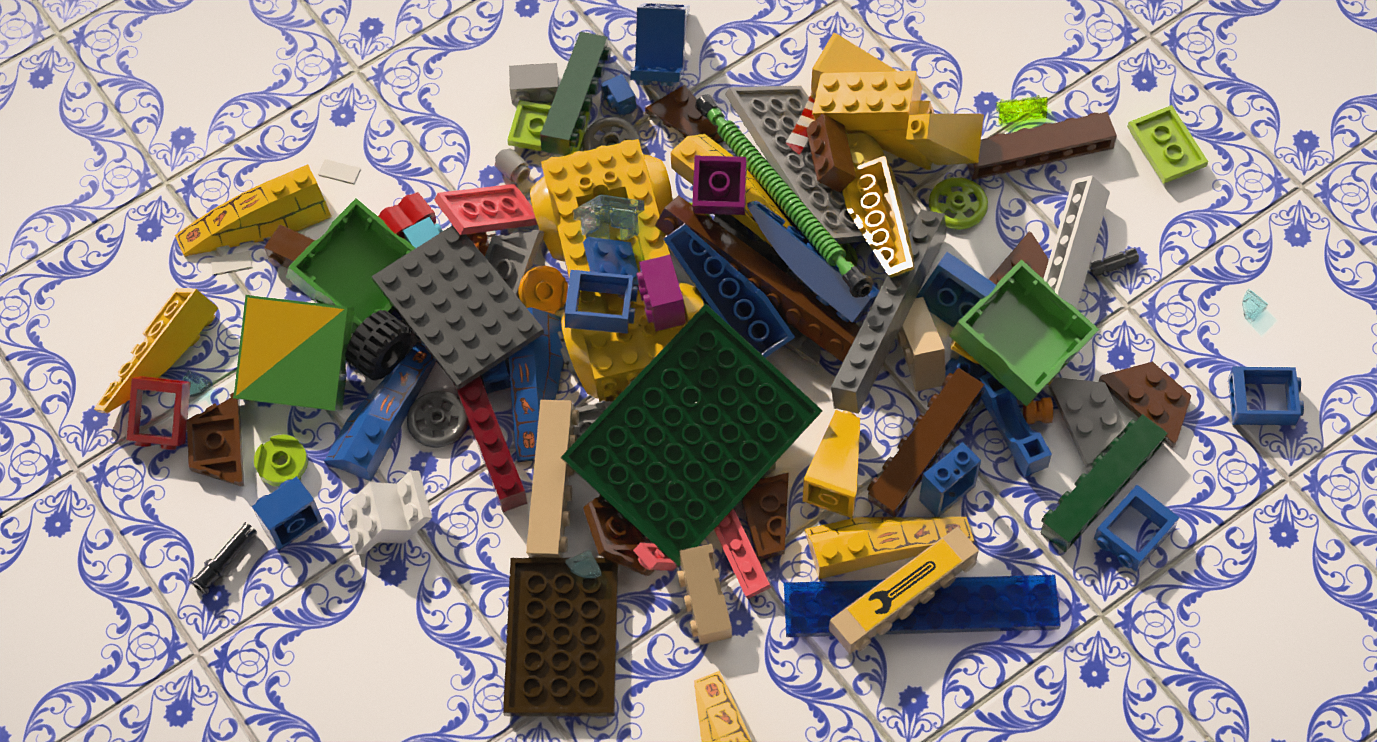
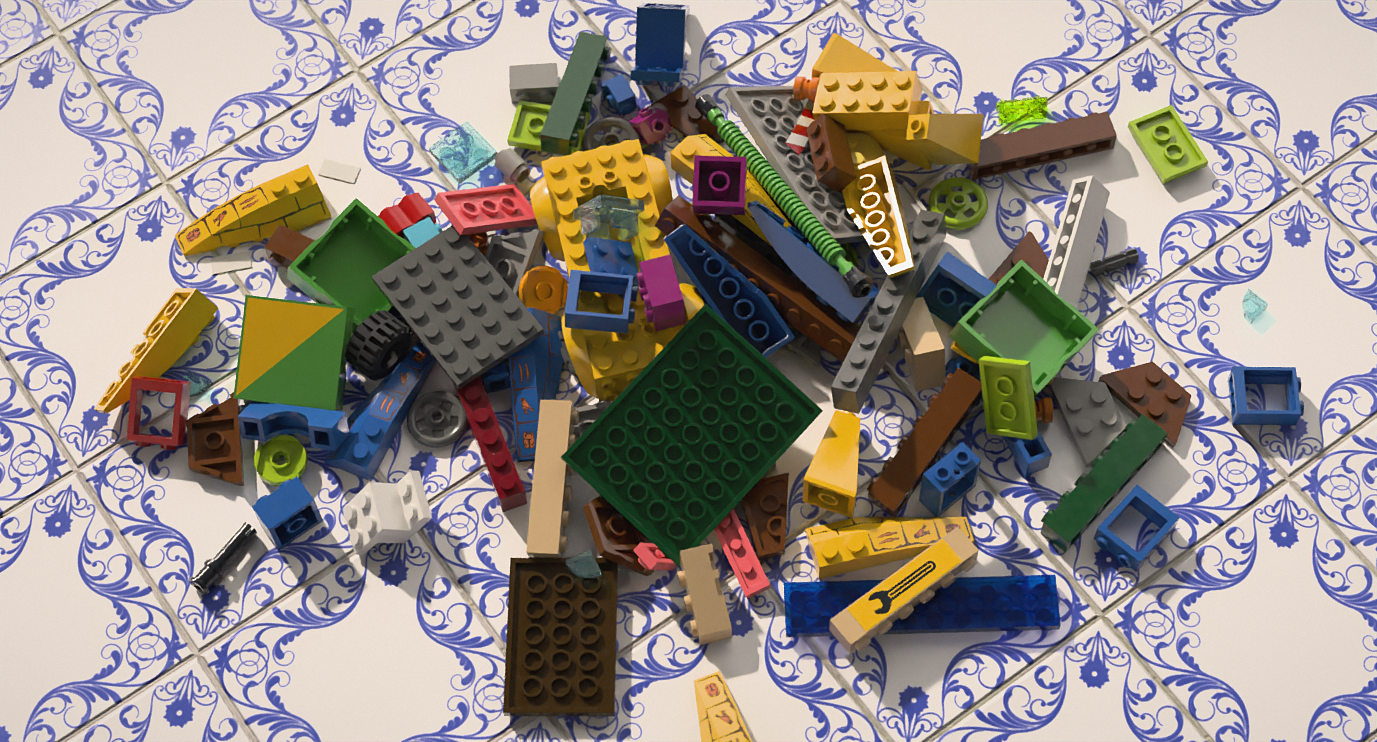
(267, 420): none -> blue arch
(463, 152): none -> clear light blue plate
(651, 124): none -> magenta brick
(805, 88): none -> orange wheel
(1008, 397): none -> lime plate

